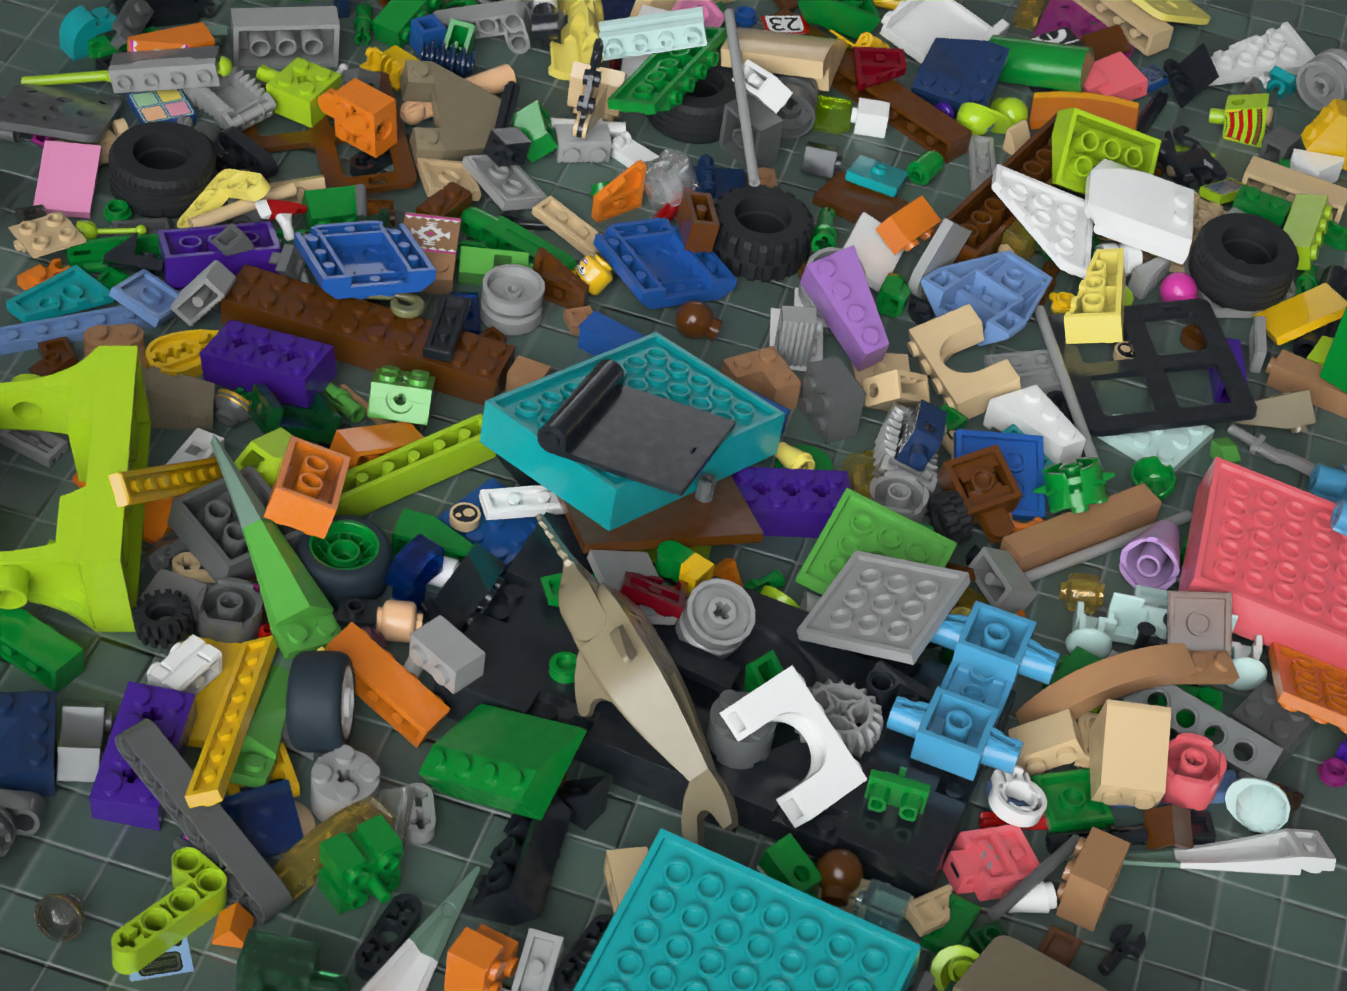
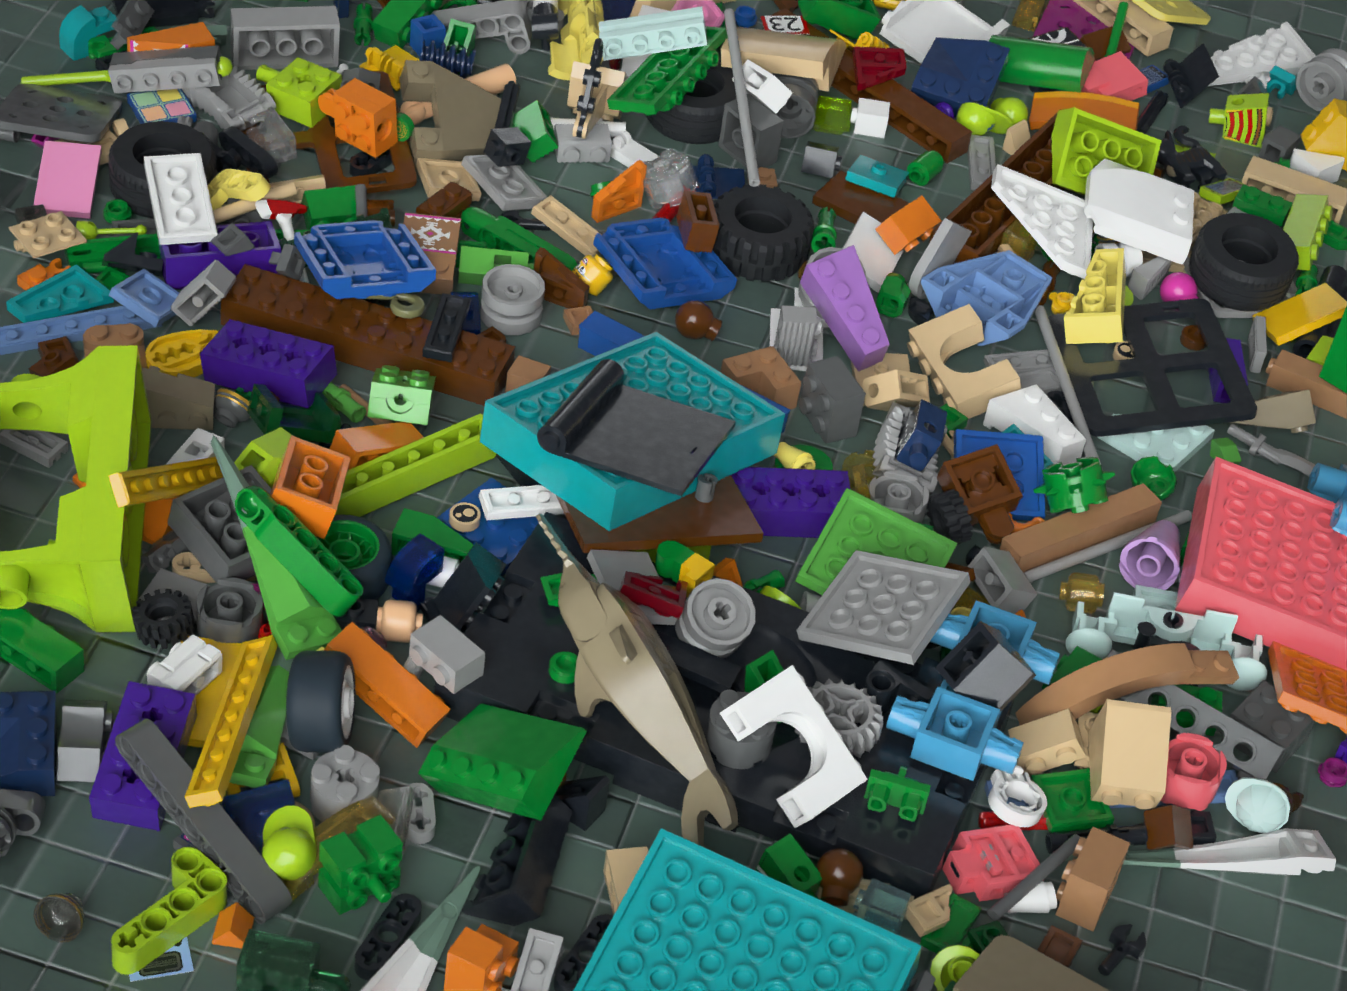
(180, 198): none -> white tile
(273, 135): none -> clear hinge
(289, 842): none -> lime cap
(298, 550): none -> green piece
(404, 127): none -> green tile
(986, 667): none -> black slope
(1117, 28): none -> green bar
(1200, 620): plate -> none

